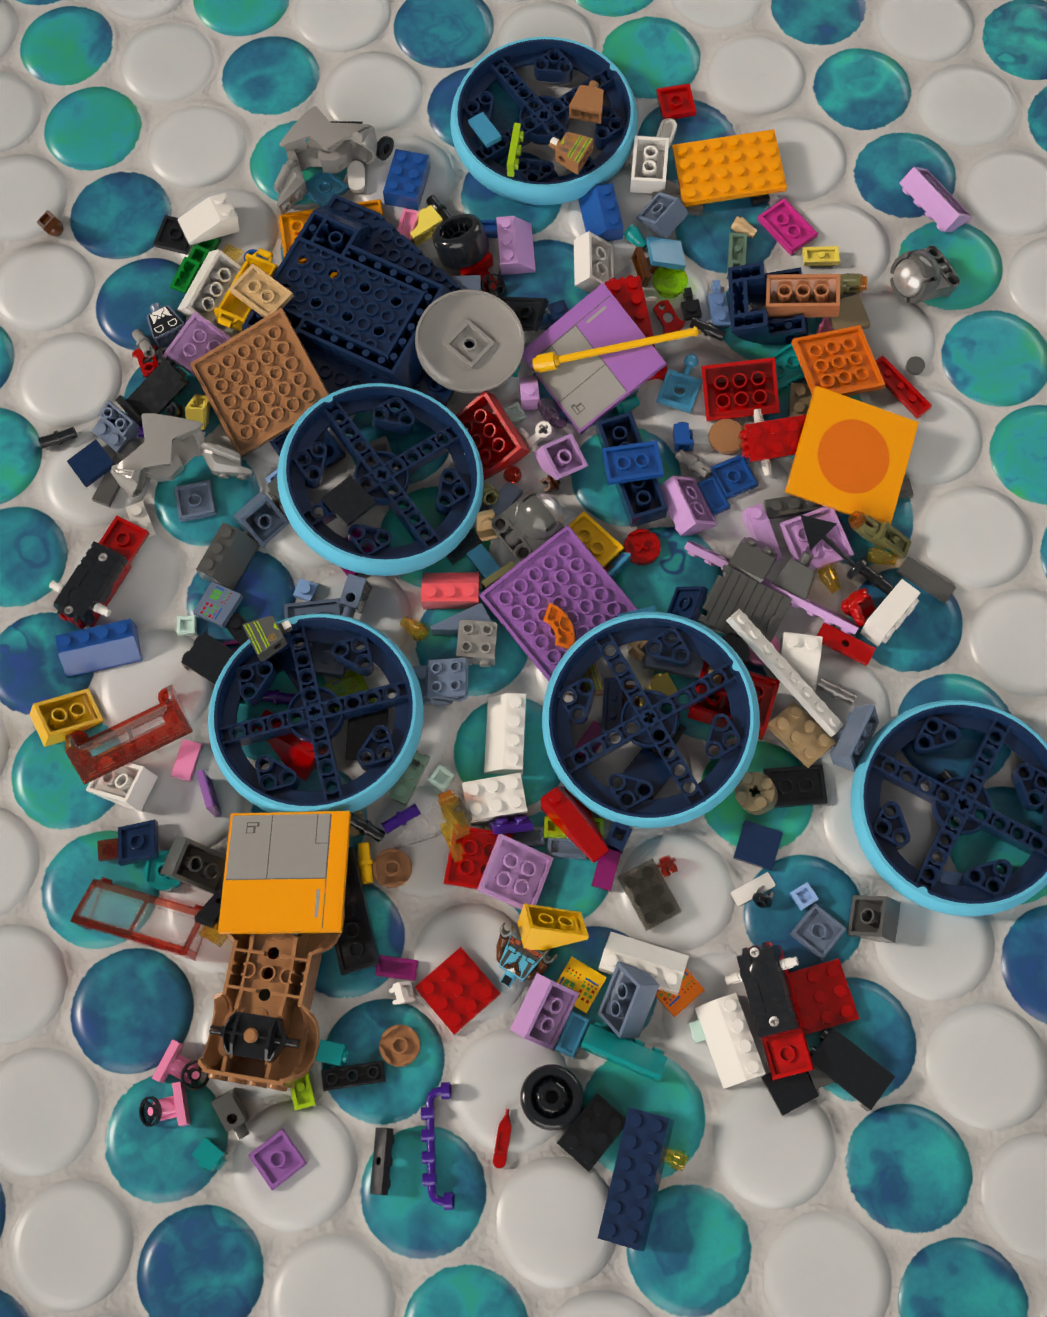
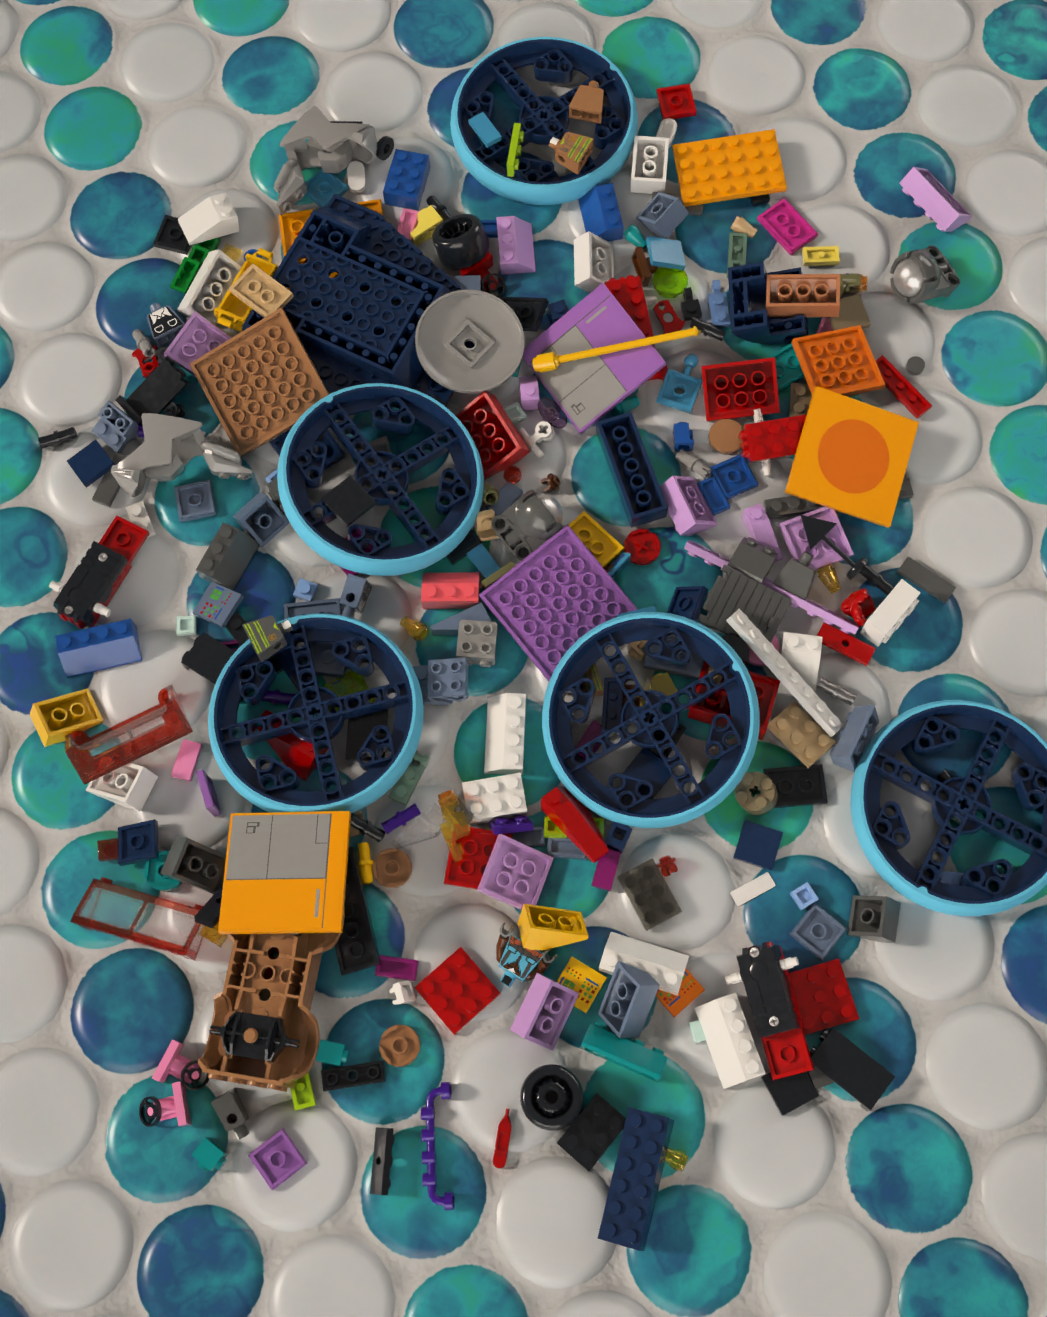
(50, 224): reddish brown tile -> none
(198, 409): light yellow arch -> none
(441, 778): light aqua tile -> none
(561, 457): lavender slope -> none
(561, 625): orange tile -> none
(572, 1034): dark azure tile -> none
(632, 462): blue plate -> none
(761, 899): black plate -> none
(880, 534): olive plate -> none
(880, 556): clear yellow cone -> none

